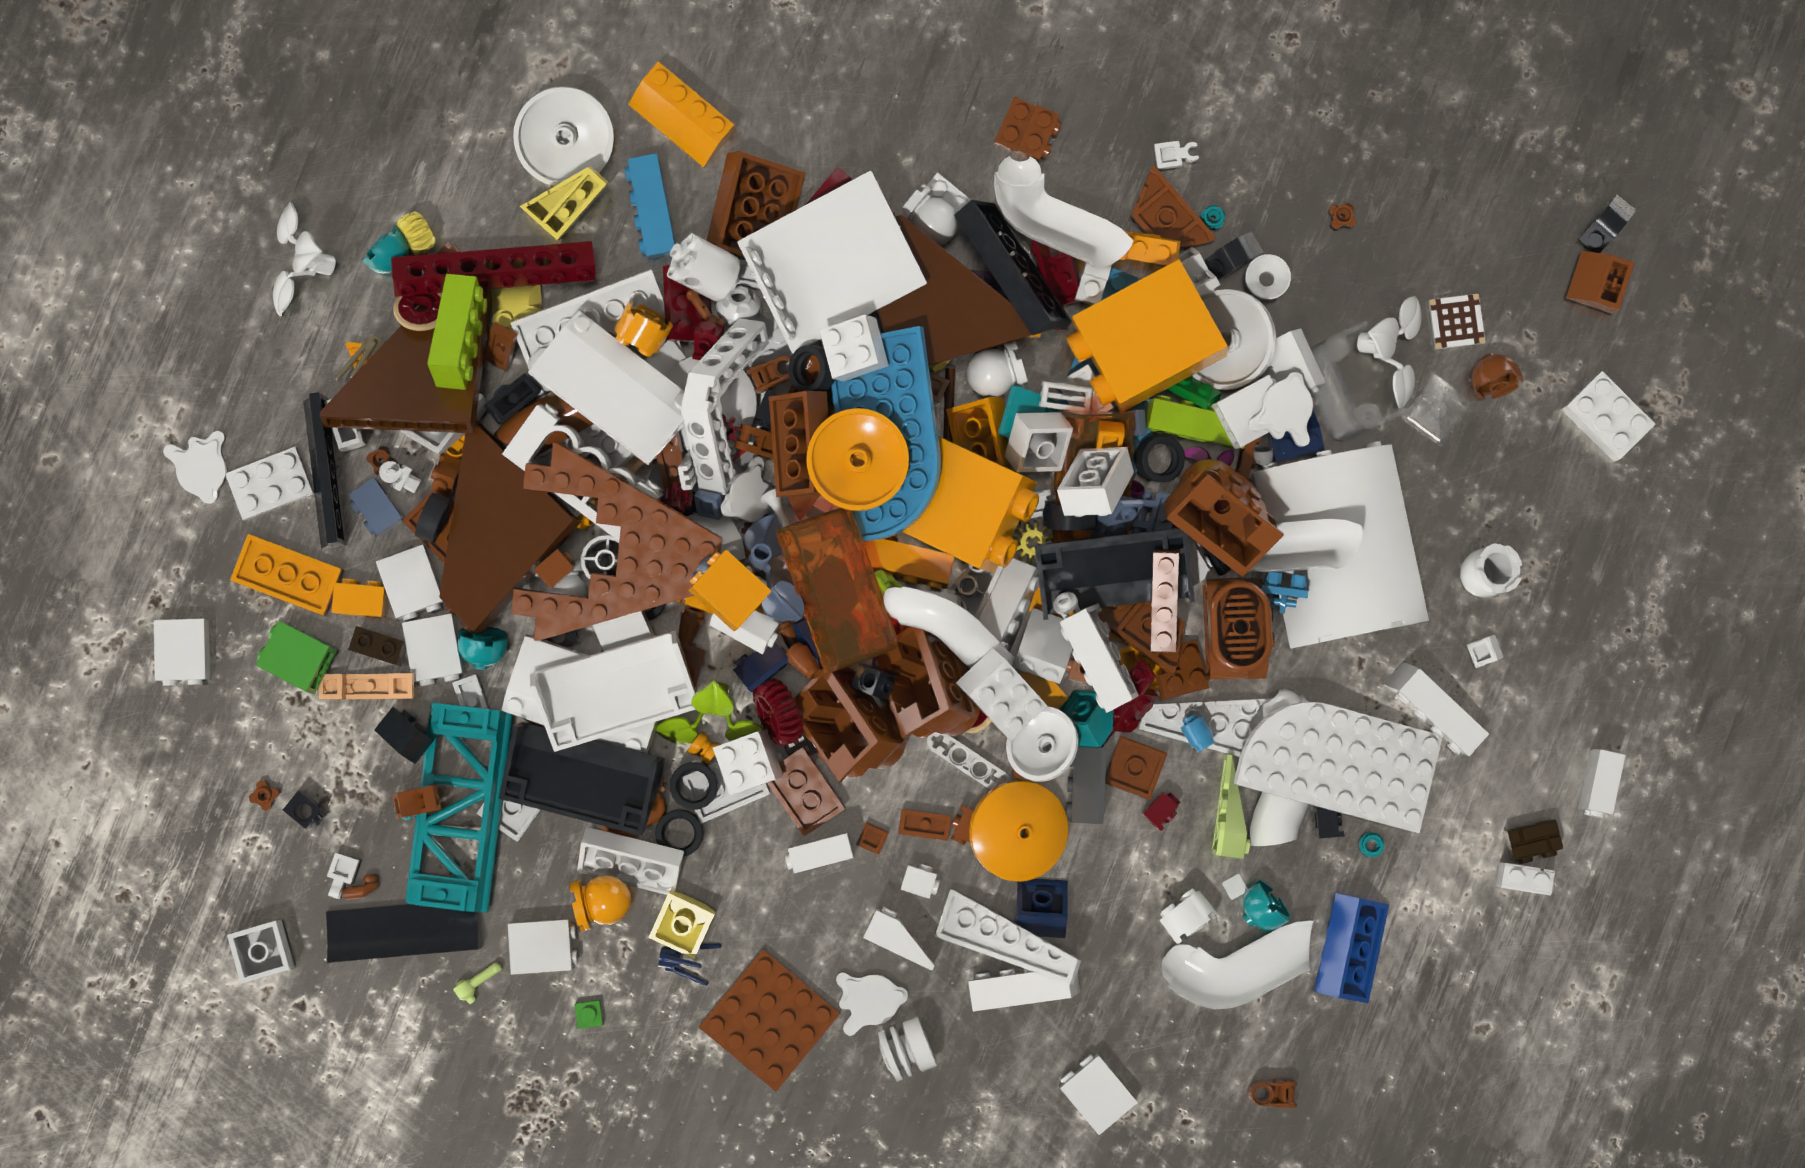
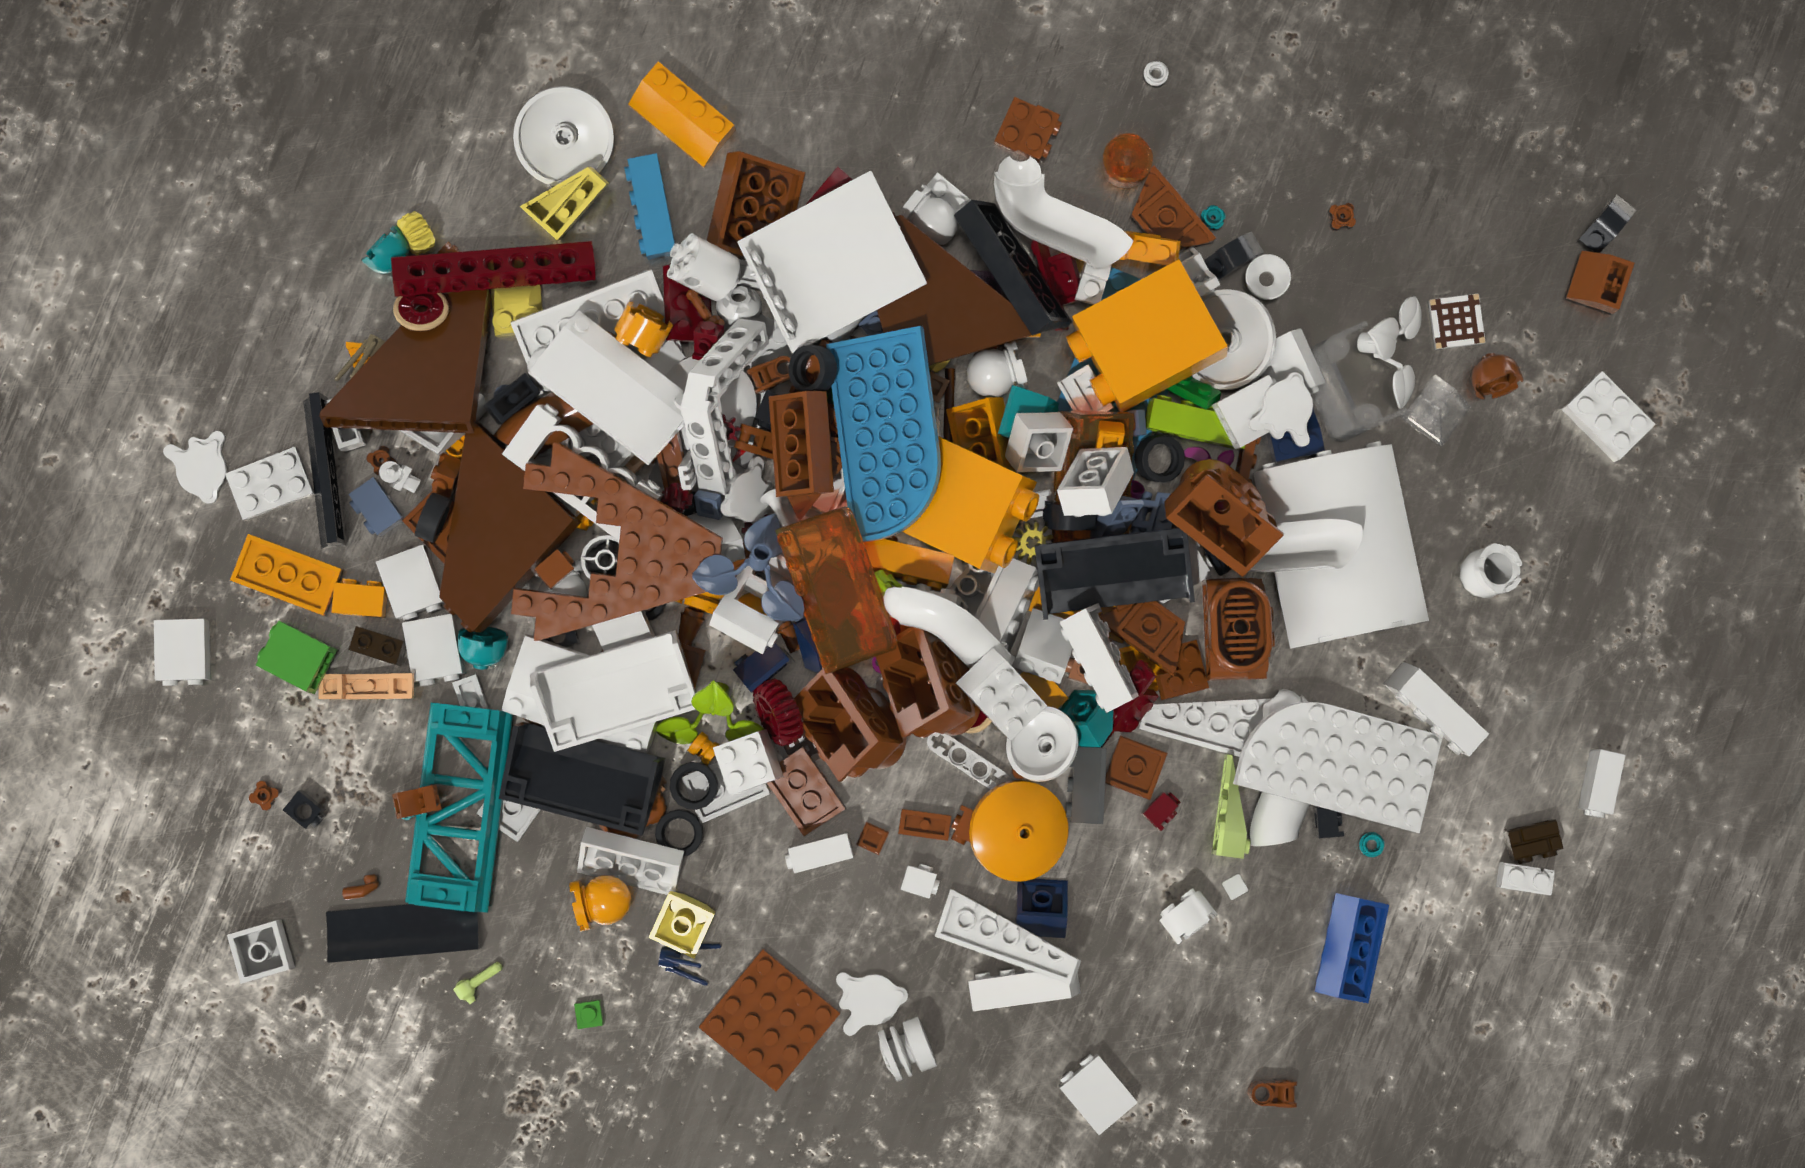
(306, 256): white plant -> none
(342, 871): white plate -> none
(404, 735): black brick -> none
(456, 332): lime brick -> none
(500, 346): dark orange plate -> none
(542, 946): white brick -> none
(728, 589): light orange brick -> none
(803, 660): dark orange cone -> none
(854, 348): white brick -> none
(857, 459): light orange dish -> none
(873, 681): black brick -> none
(893, 935): white slope -> none
(1044, 394): white tile -> none
(1065, 604): white plate -> none
(1139, 154): none -> clear orange brick
(1156, 65): none -> white plate
(1164, 601): plate -> none
(1170, 154): white plate -> none
(1197, 732): dark azure brick -> none
(1242, 974): white animal -> none
(1263, 455): light grey hinge -> none
(1264, 908): teal cylinder -> none
(1297, 589): dark azure hips -> none
(1485, 651): white slope -> none

